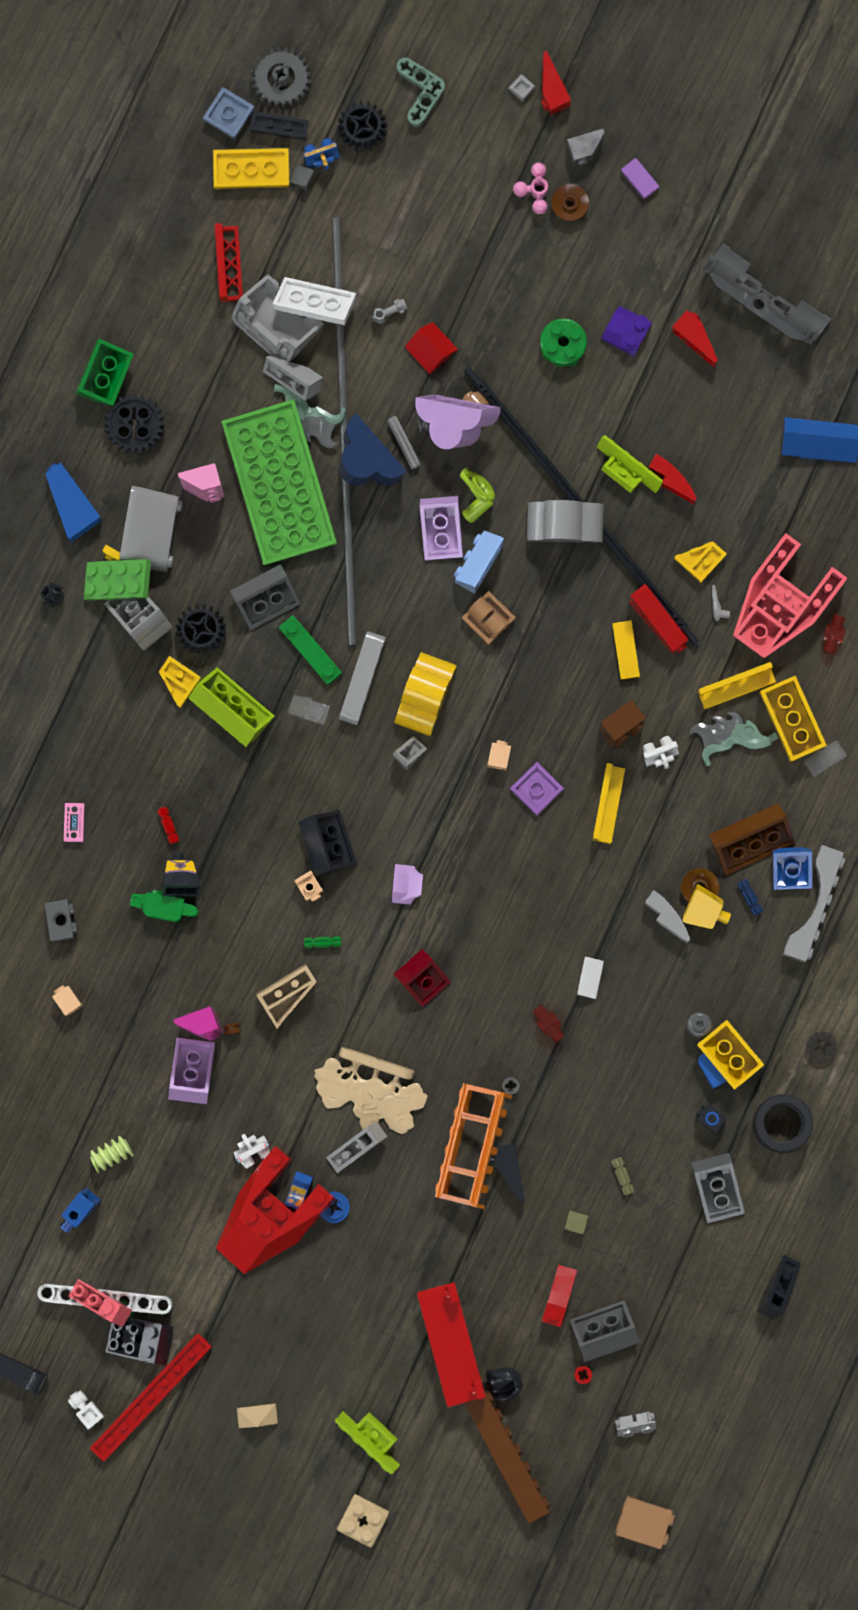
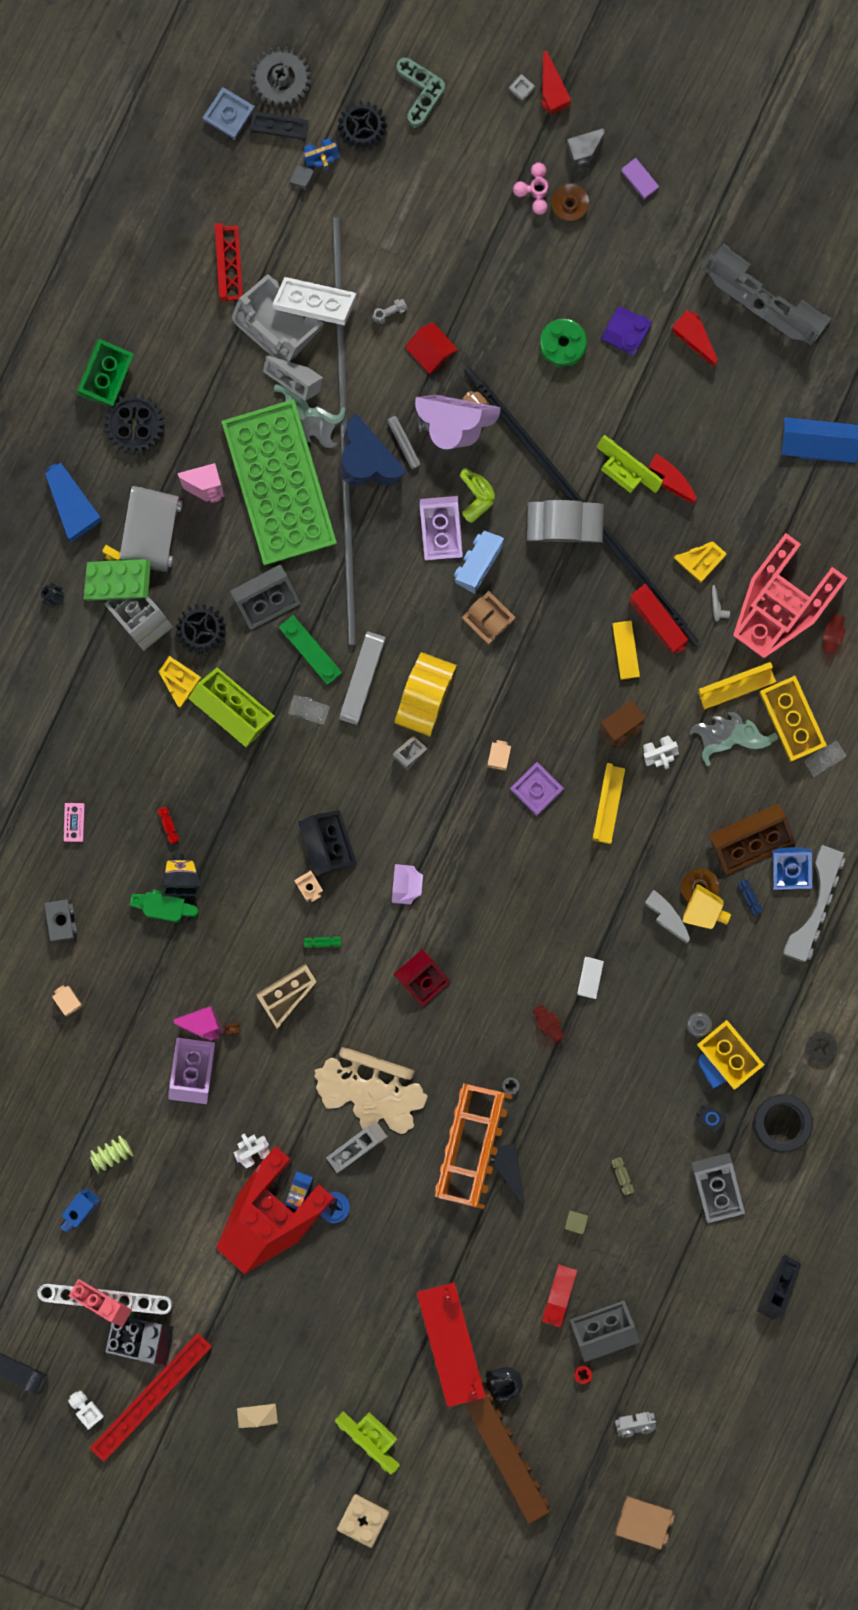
(251, 168): yellow plate -> none

